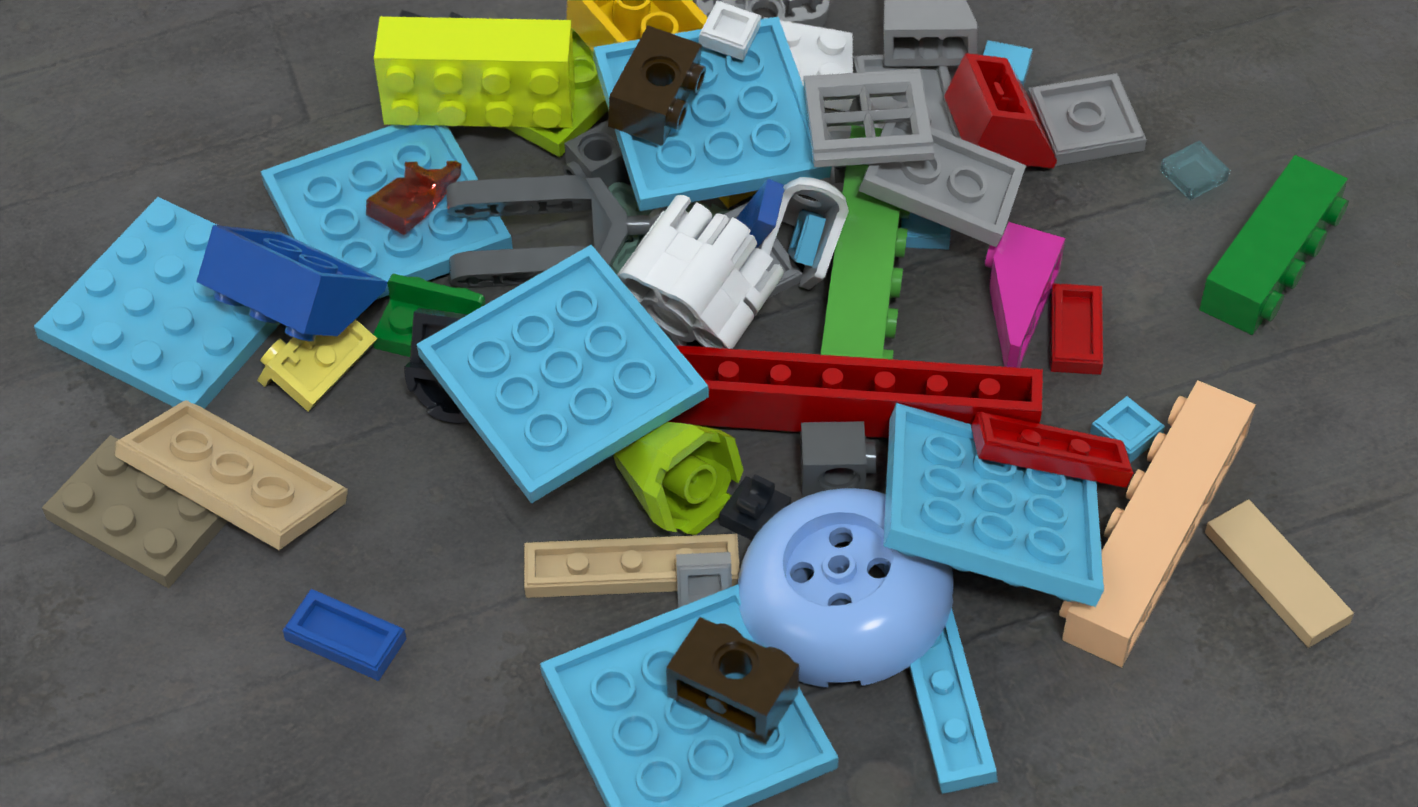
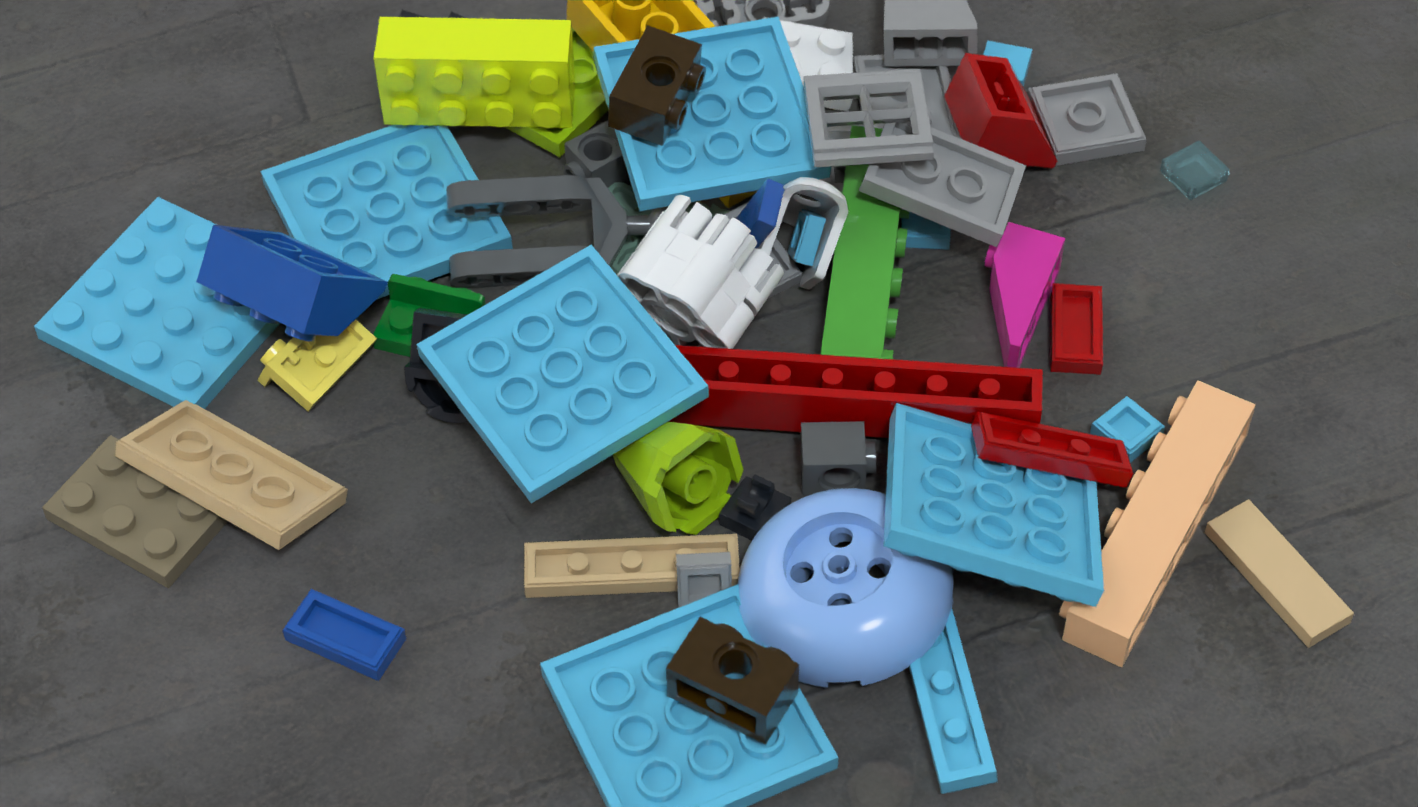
(411, 198): clear red slope -> none
(730, 30): white tile -> none
(1274, 244): green brick -> none

